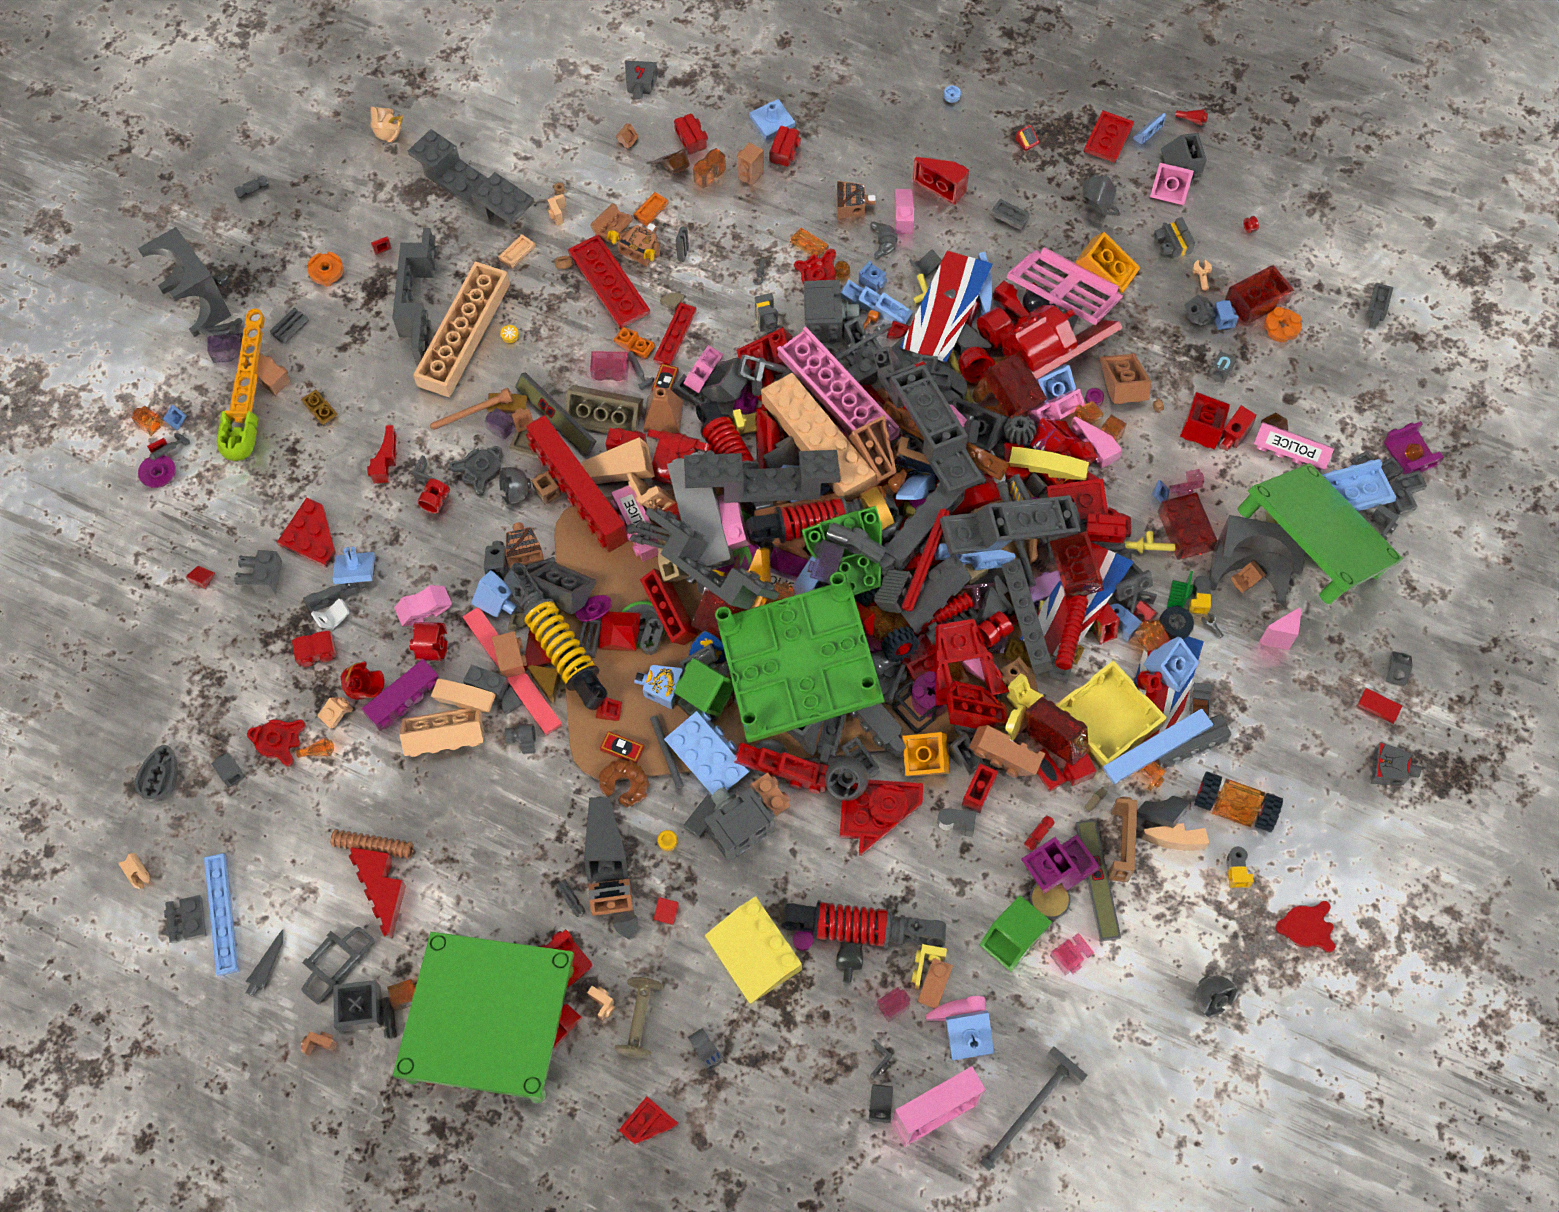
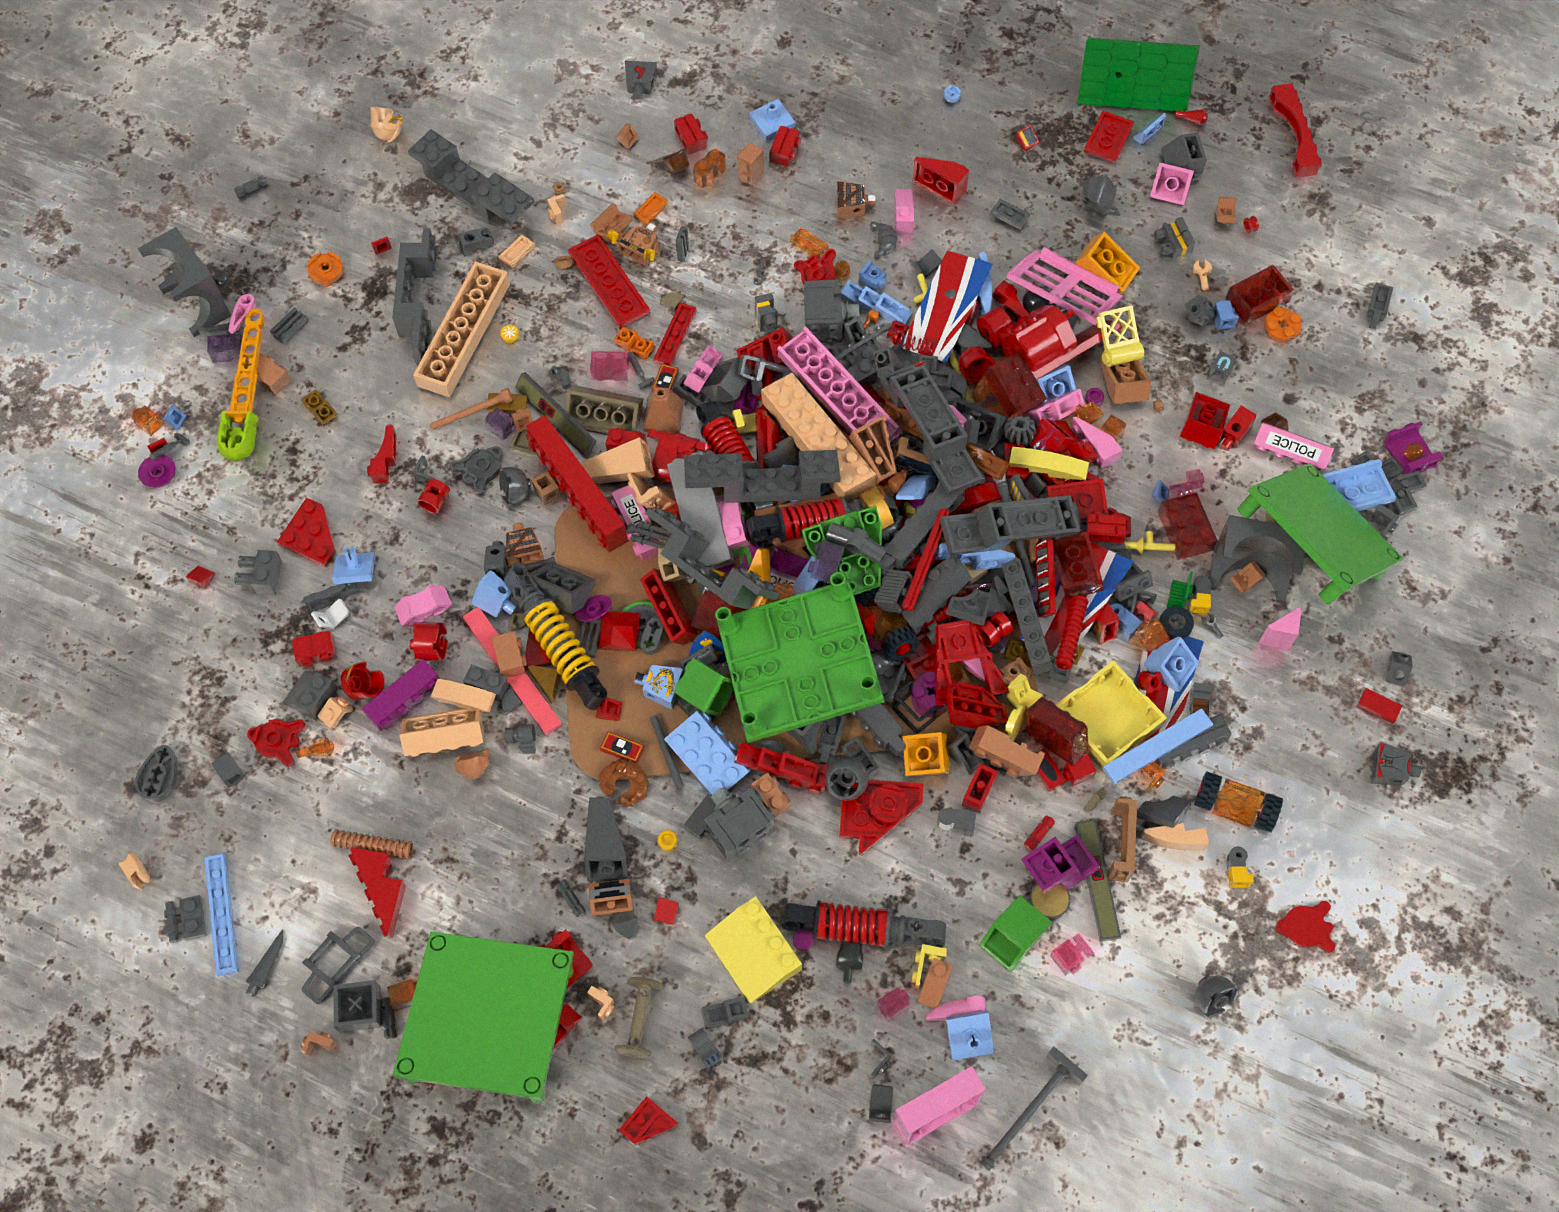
(243, 305): none -> bright pink piece
(310, 694): none -> dark grey slope
(472, 764): none -> nougat piece
(475, 240): none -> dark grey leg
(562, 375): none -> dark grey arm
(724, 1013): none -> dark grey slope
(899, 336): none -> red piece
(971, 607): none -> dark grey tile
(1045, 578): none -> red tile
(1122, 351): none -> light yellow piece
(1137, 74): none -> green piece
(1226, 210): none -> nougat bracket
(1286, 103): none -> red arch

